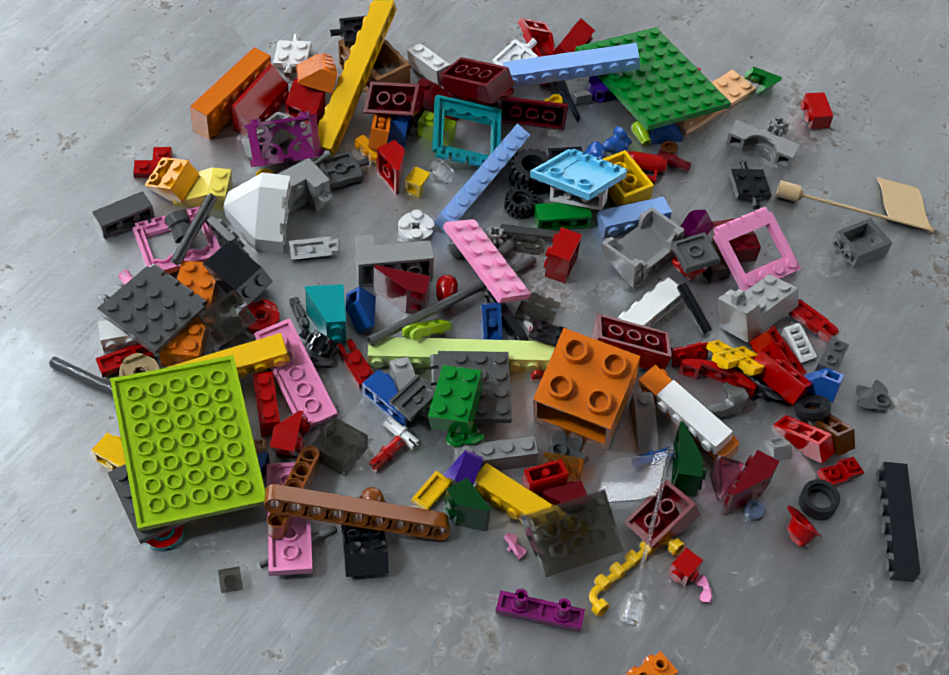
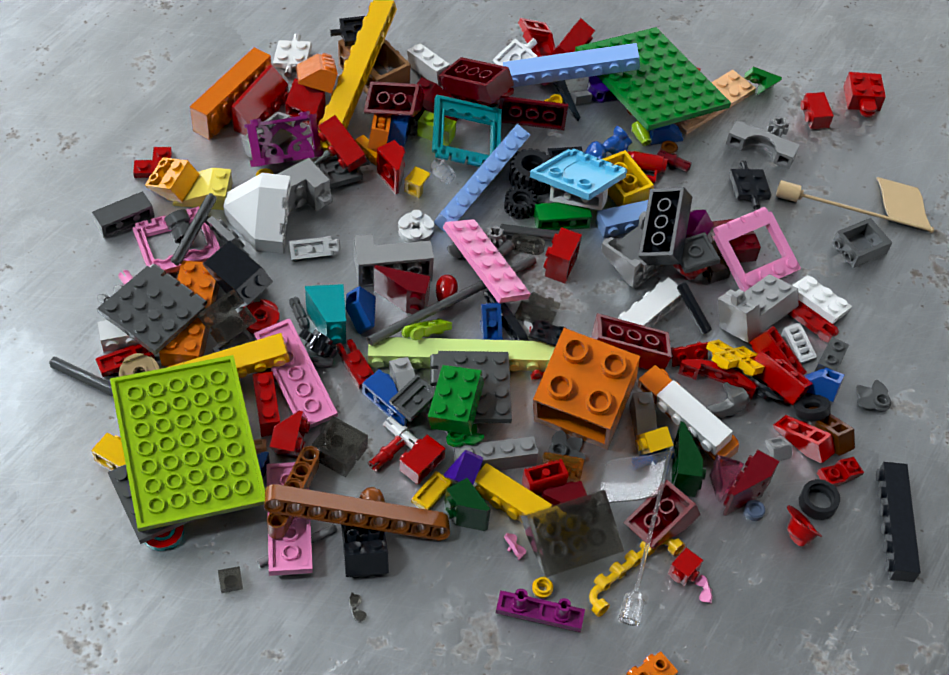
(341, 144): none -> red brick
(354, 601): none -> clear smoke piece
(422, 459): none -> red brick
(542, 582): none -> yellow plate
(653, 440): none -> yellow brick
(665, 226): none -> black brick
(821, 299): none -> white plate
(864, 92): none -> red brick

